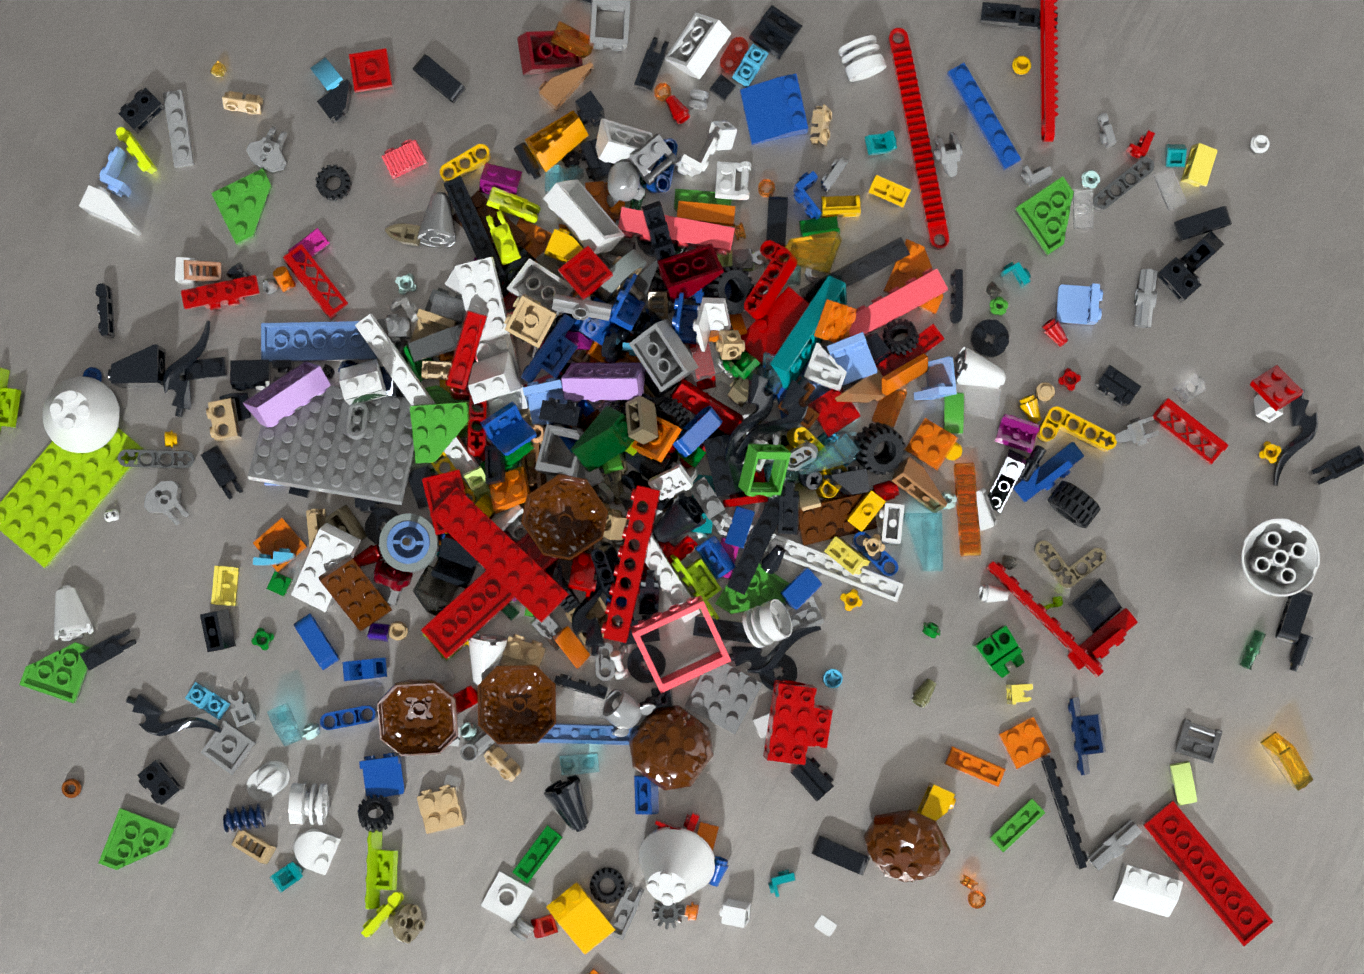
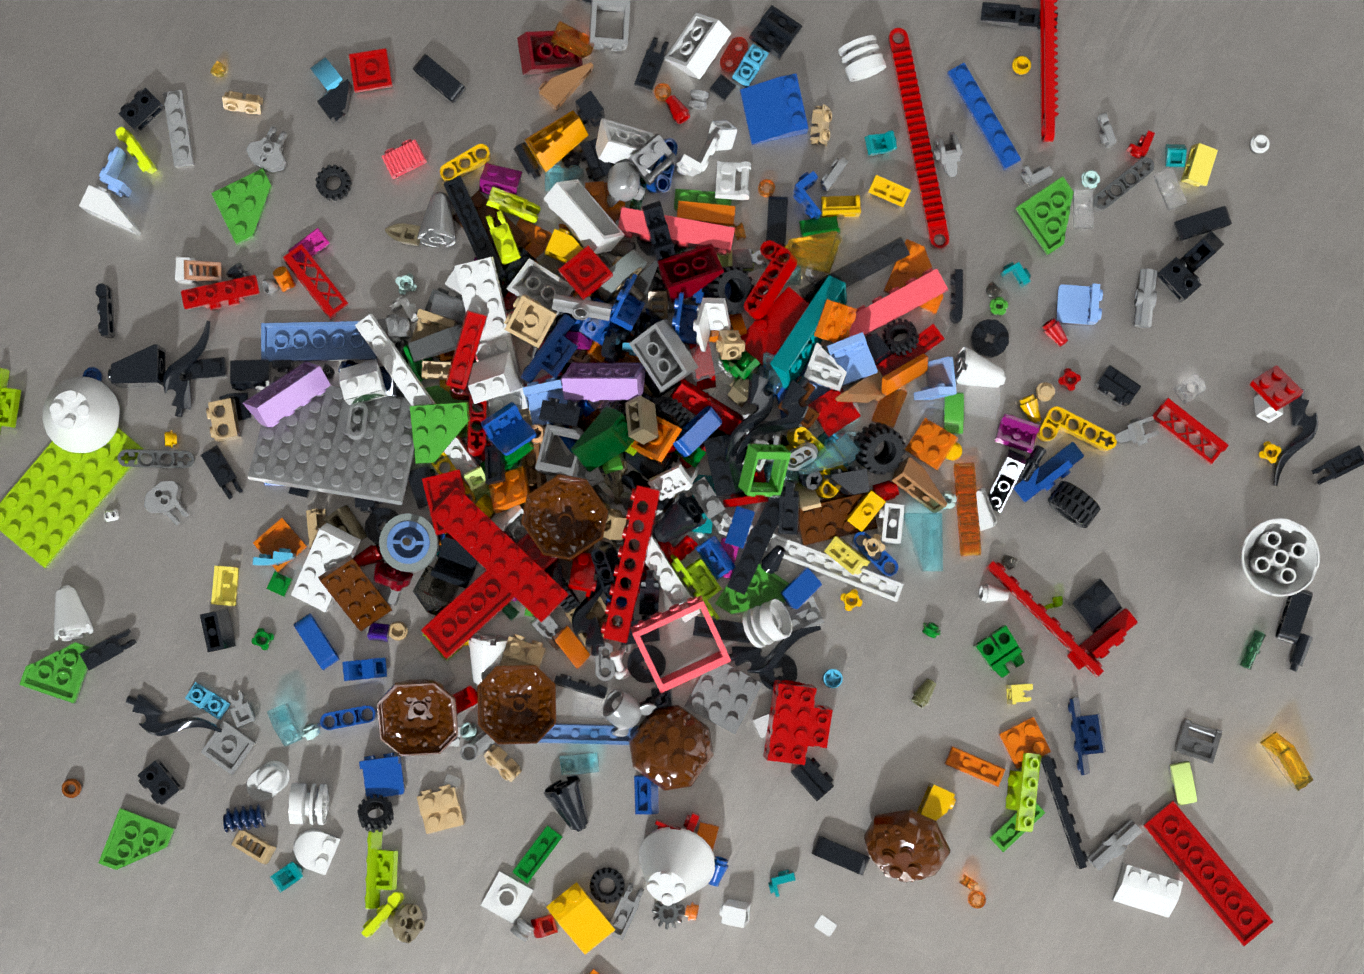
(1023, 791): none -> lime bracket
(1072, 569): dark tan beam -> none

